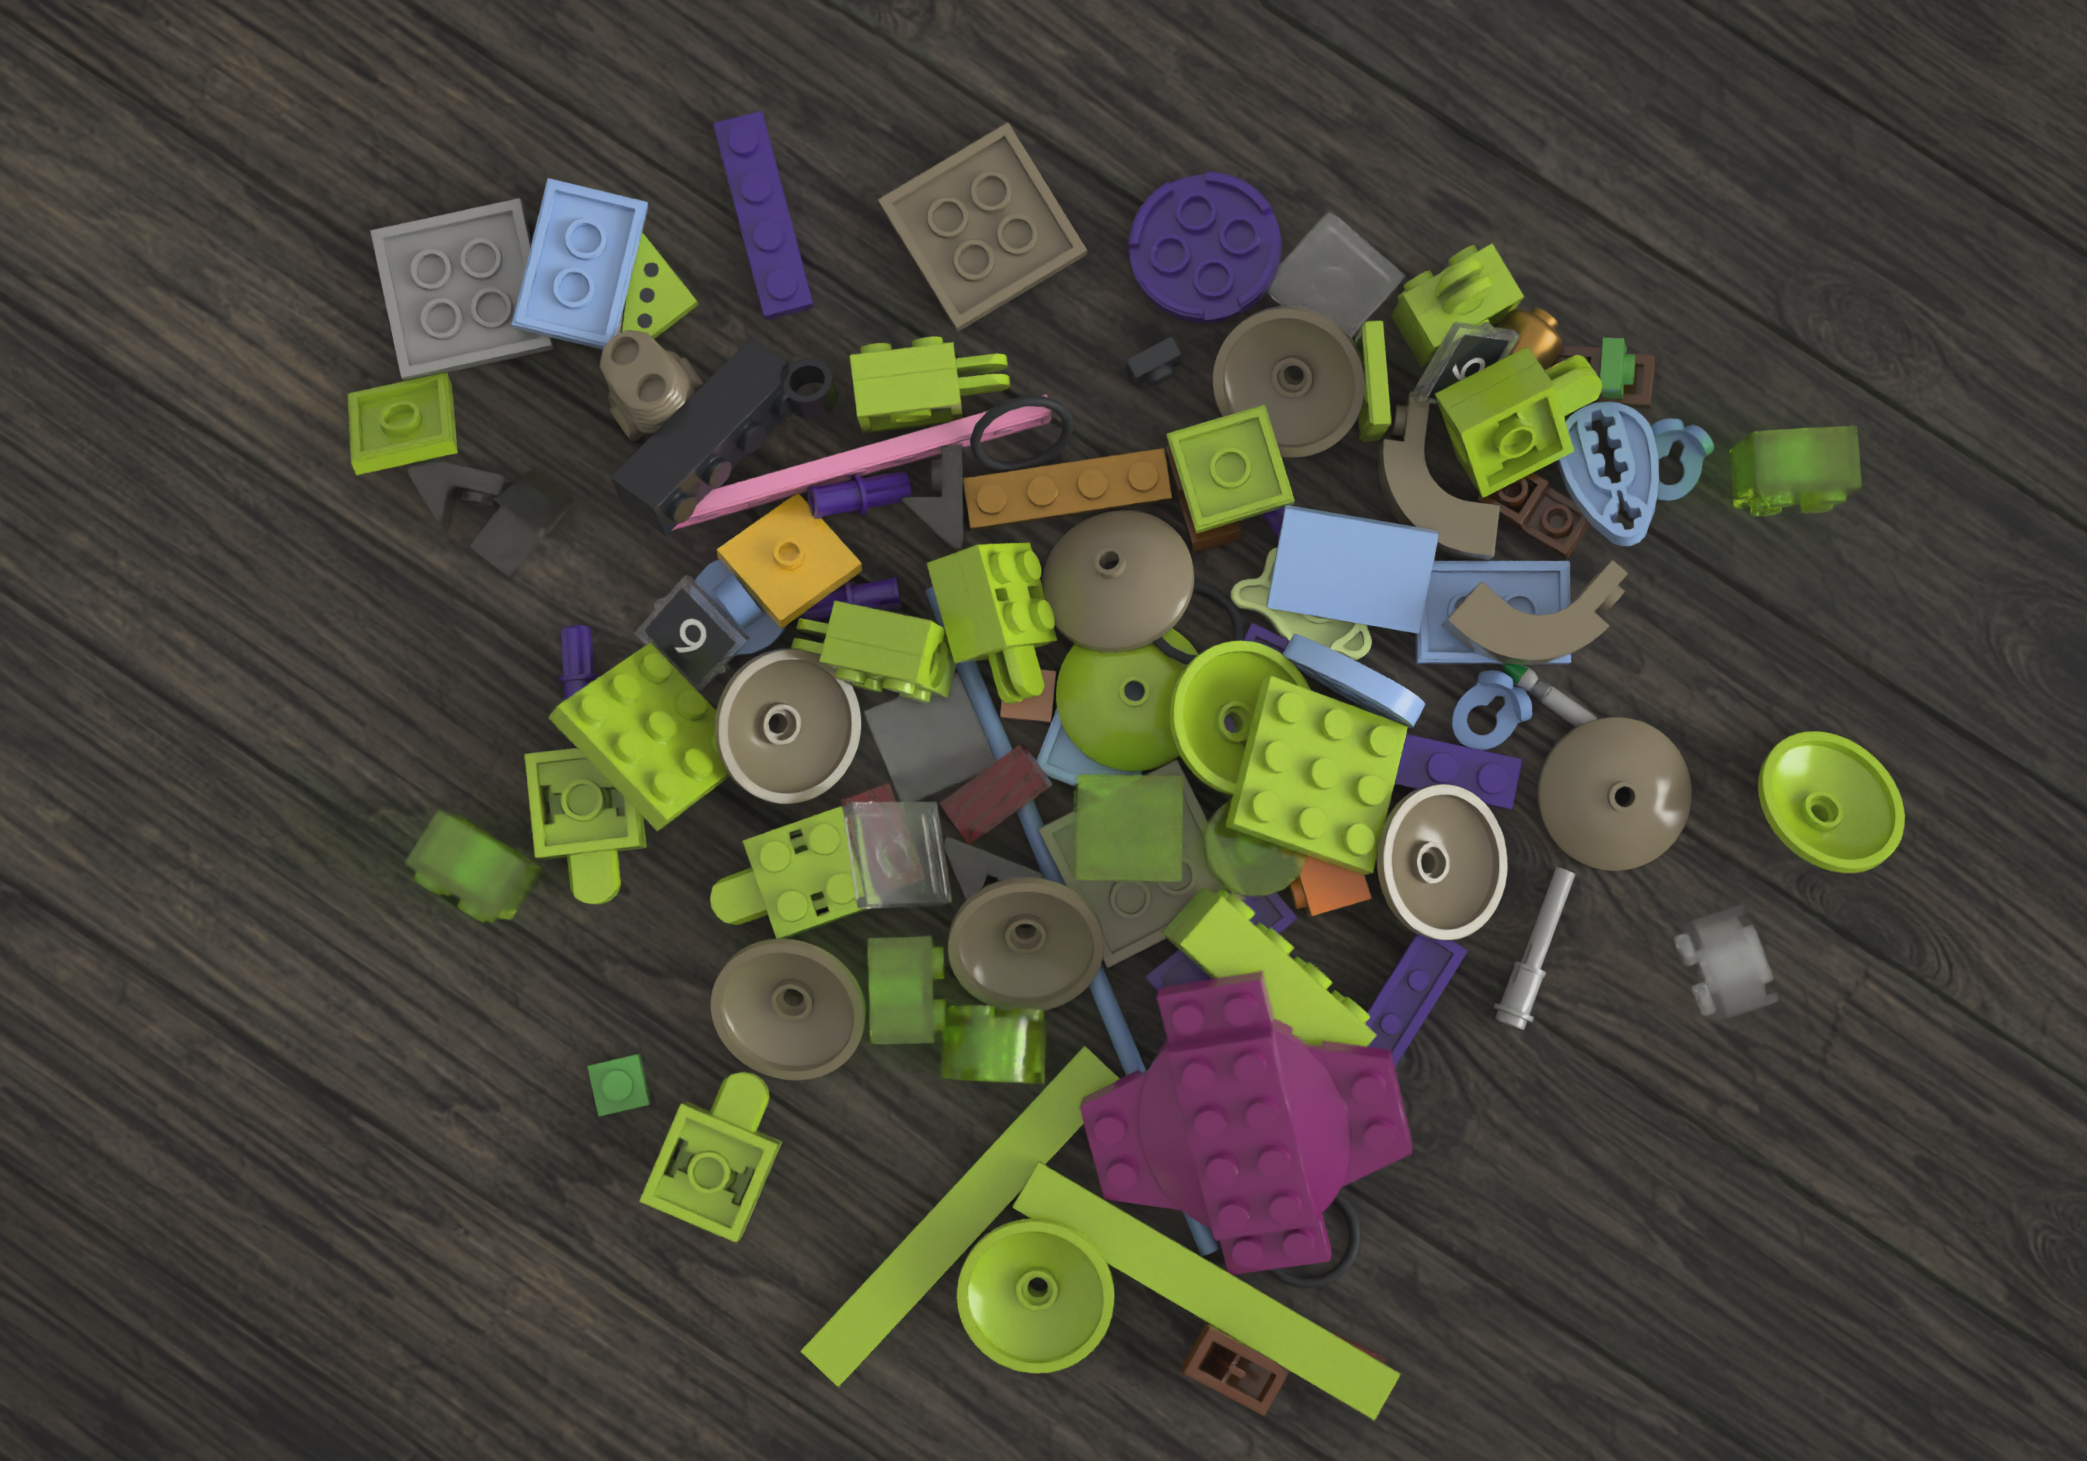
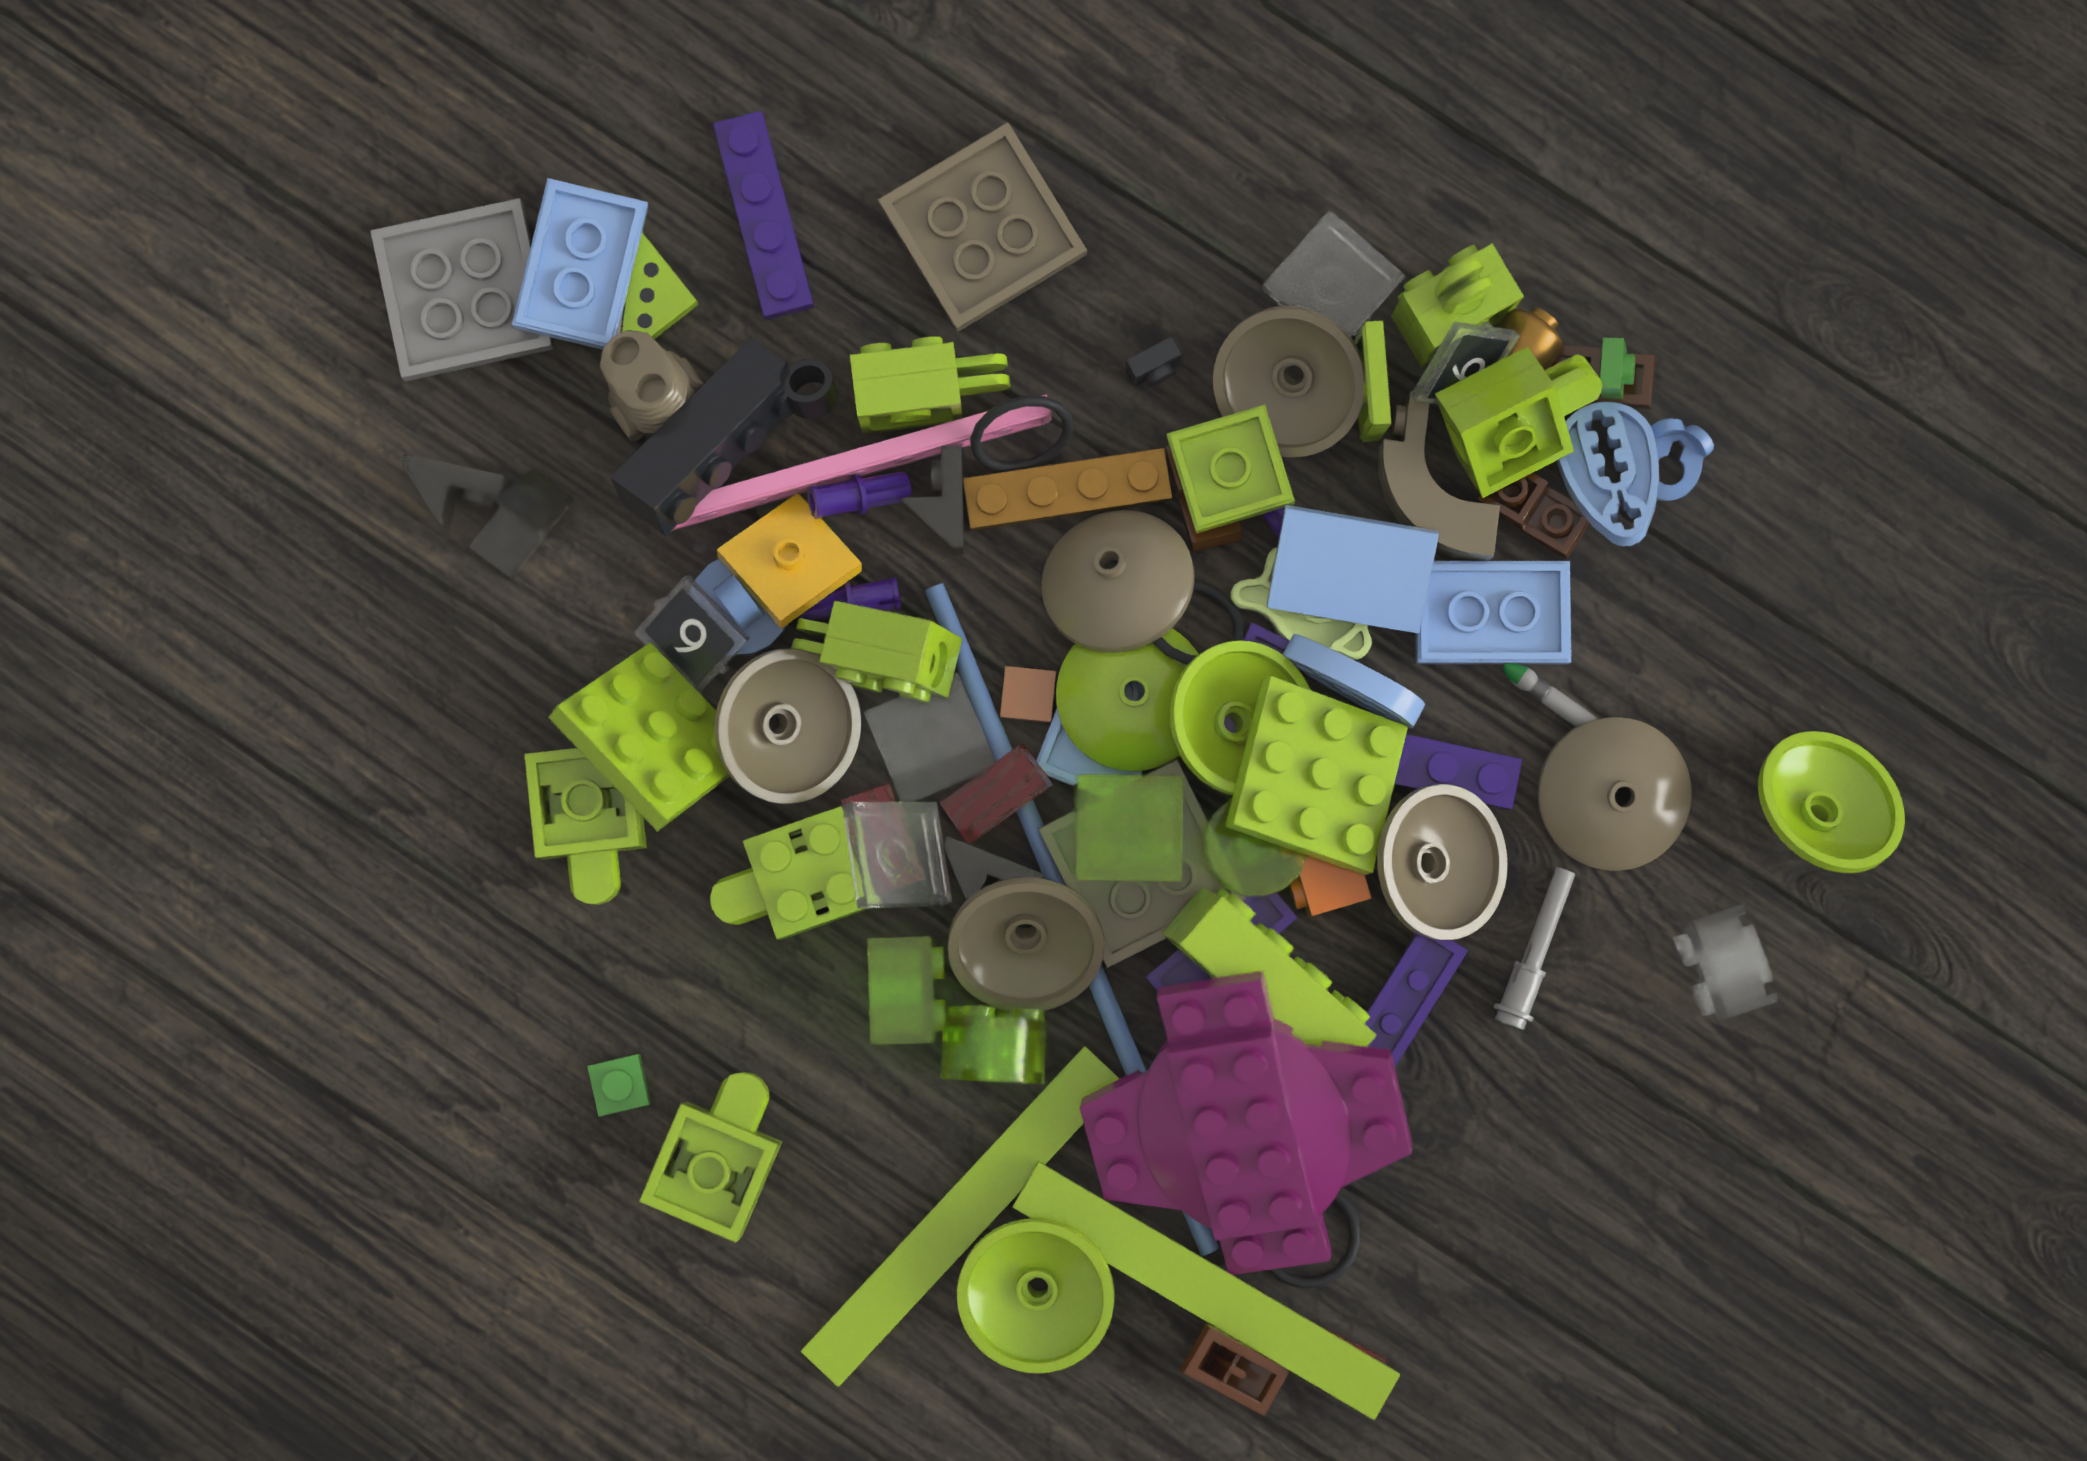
(401, 423): lime tile -> none
(474, 866): clear neon green brick -> none
(576, 659): dark purple axle -> none
(785, 1032): dark tan dish -> none
(996, 613): lime brick -> none
(1205, 247): dark purple tile -> none
(1516, 709): medium blue piece -> none
(1519, 638): dark tan arch -> none
(1795, 468): clear neon green brick -> none

